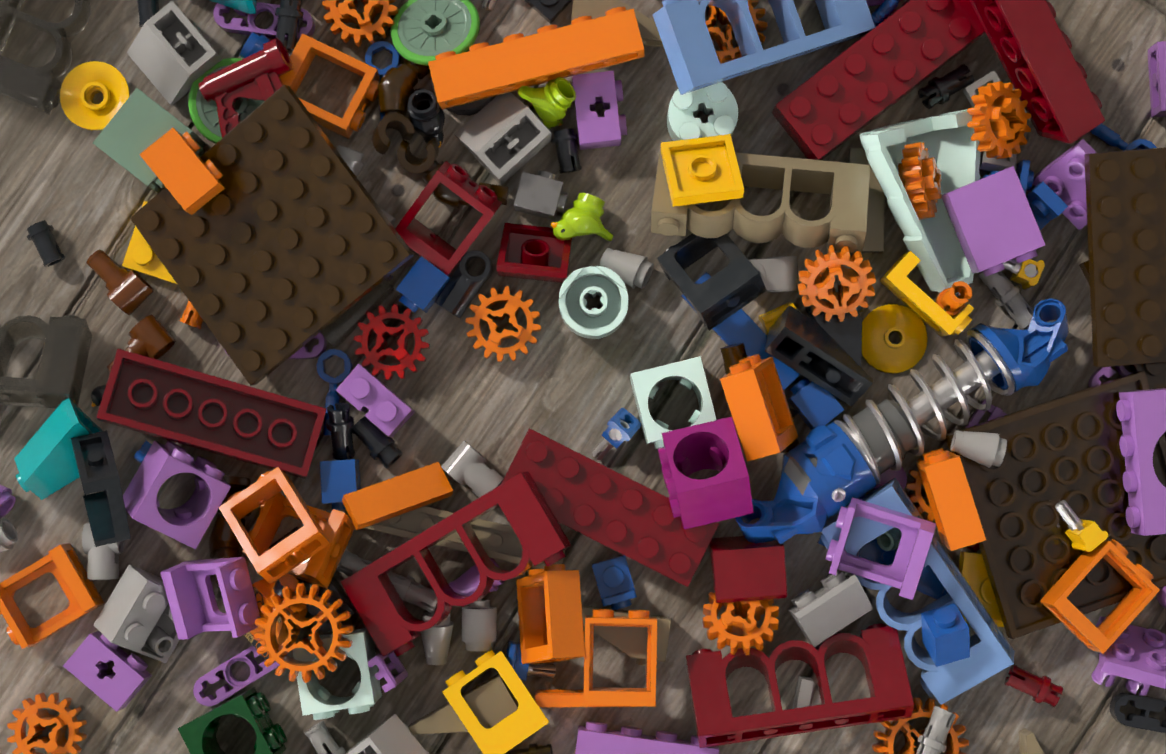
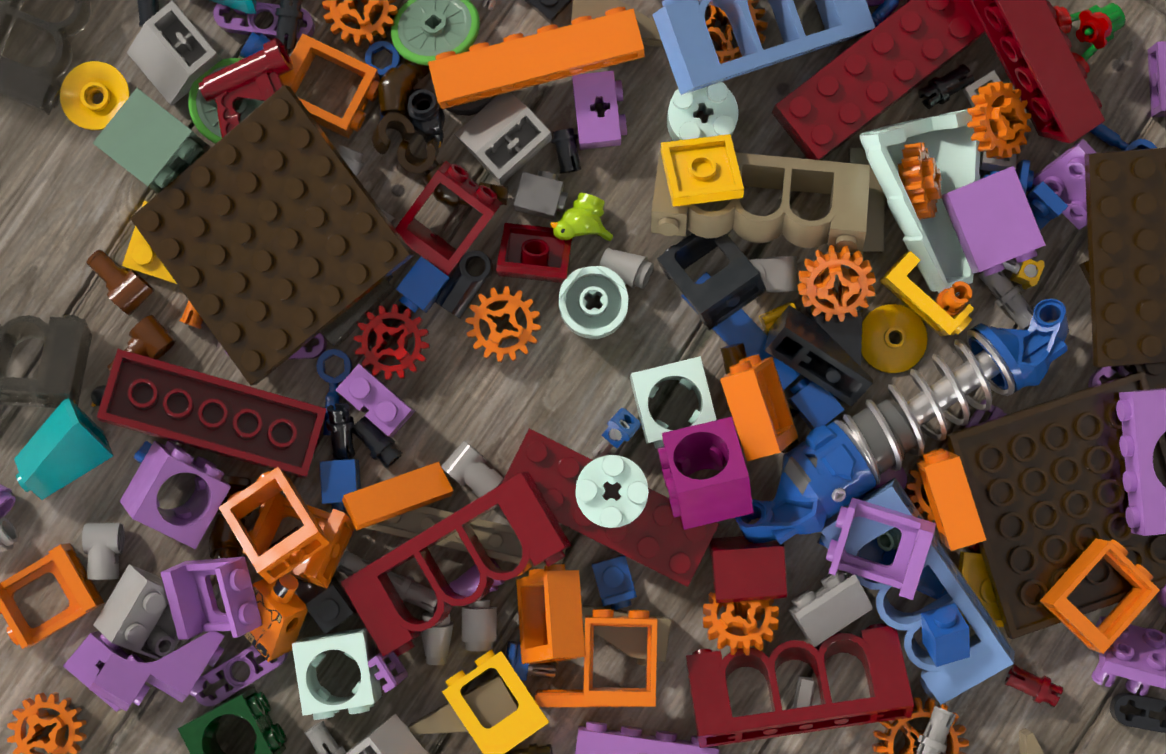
(45, 243): black pin -> none
(99, 473): black window -> none
(175, 674): none -> medium lavender arch
(182, 170): orange brick -> none
(292, 619): orange gear -> none
(550, 101): lime animal -> none
(611, 512): none -> light aqua brick
(980, 447): light grey cone -> none
(1083, 533): yellow piece -> none
(1096, 27): none -> red plant

